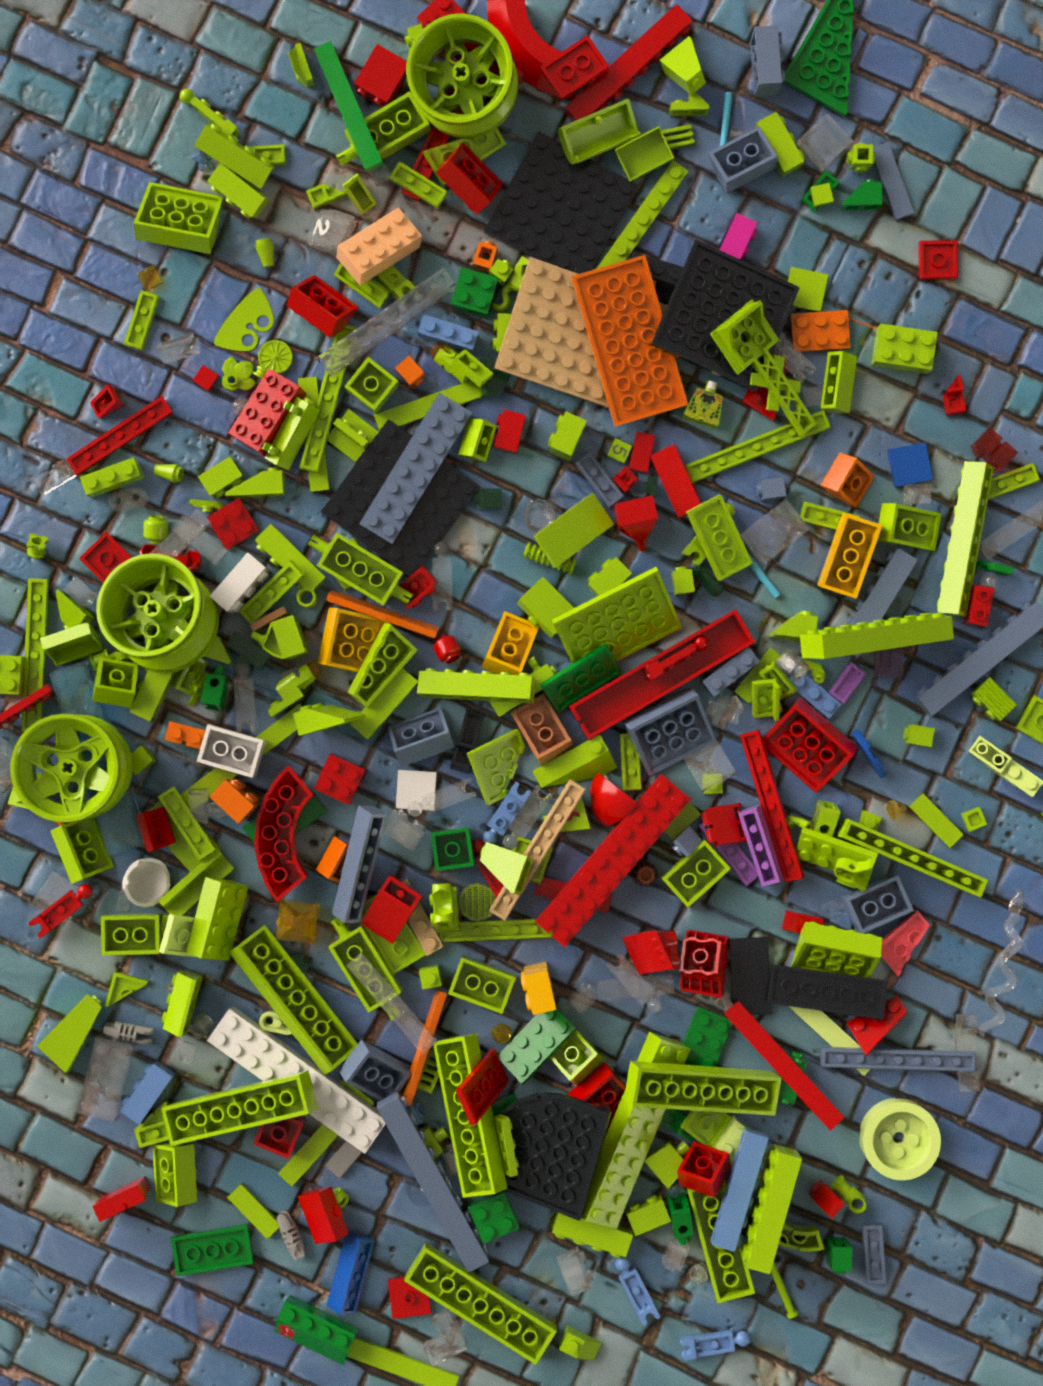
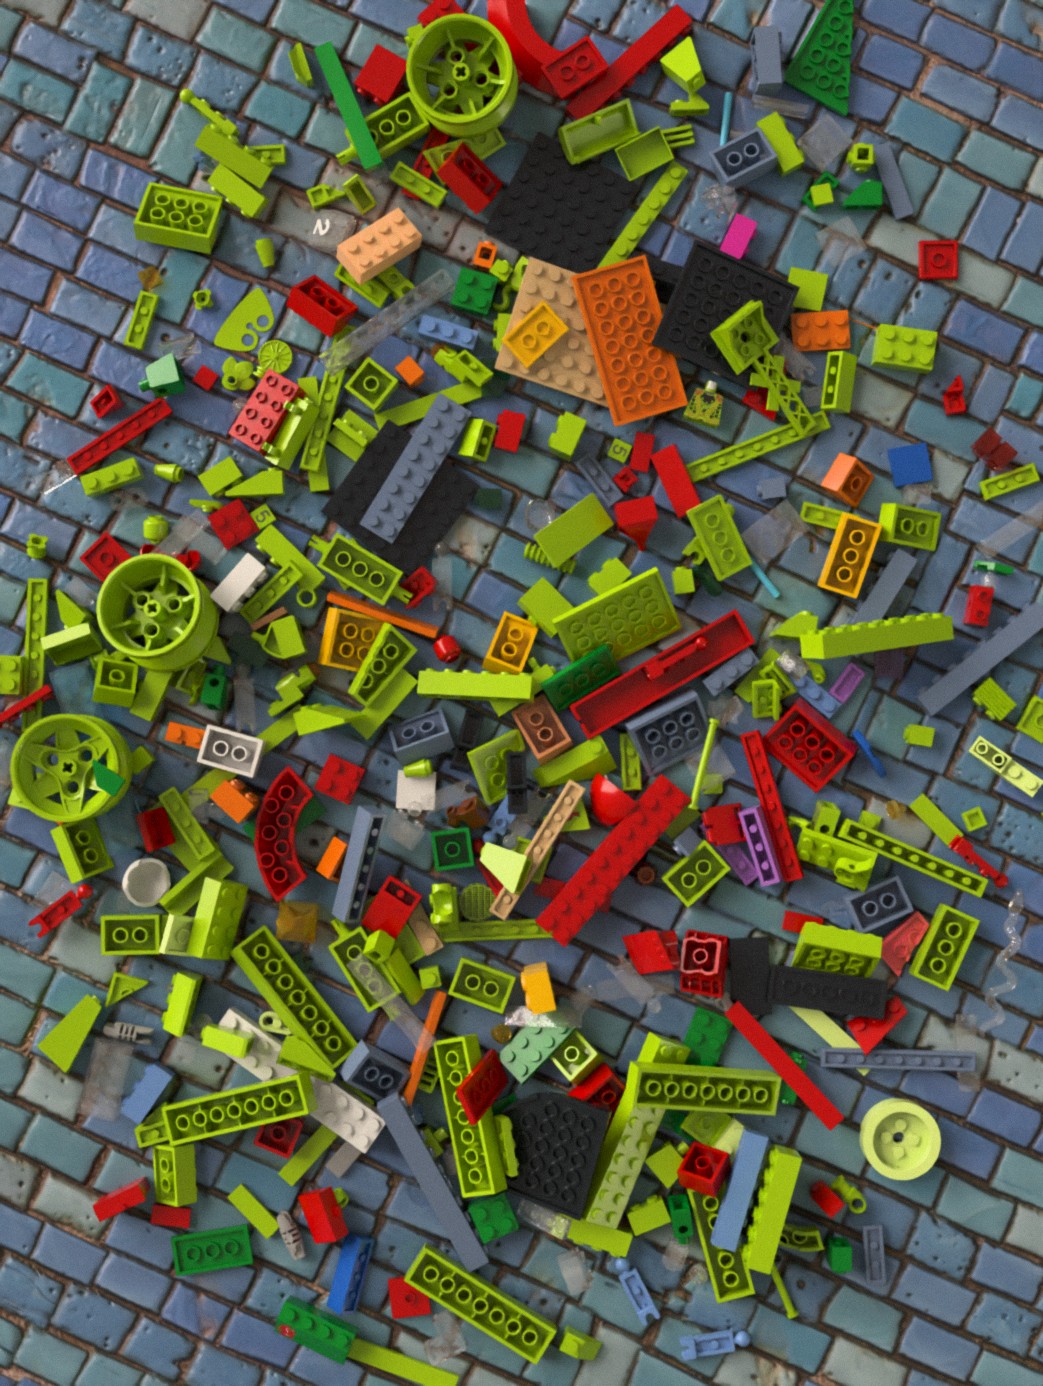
(107, 779): none -> green tile
(164, 377): none -> torso
(171, 1215): none -> red tile
(198, 295): none -> lime plate
(227, 1040): none -> lime slope
(263, 516): none -> lime tile
(301, 1057): none -> lime slope
(379, 946): none -> lime brick
(404, 976): none -> lime tile
(419, 769): none -> lime cone
(471, 811): none -> reddish brown brick
(516, 782): none -> black slope
(535, 334): none -> yellow tile
(544, 1219): none -> clear plate
(561, 1017): none -> clear plate
(650, 486): clear green plate -> none
(676, 1189): clear light blue tile -> none
(703, 764): none -> lime bar
(722, 198): none -> clear piece
(781, 106): none -> clear tile
(840, 241): none -> clear tile
(943, 946): none -> lime brick
(964, 849): none -> red plate
(965, 539): brick -> none

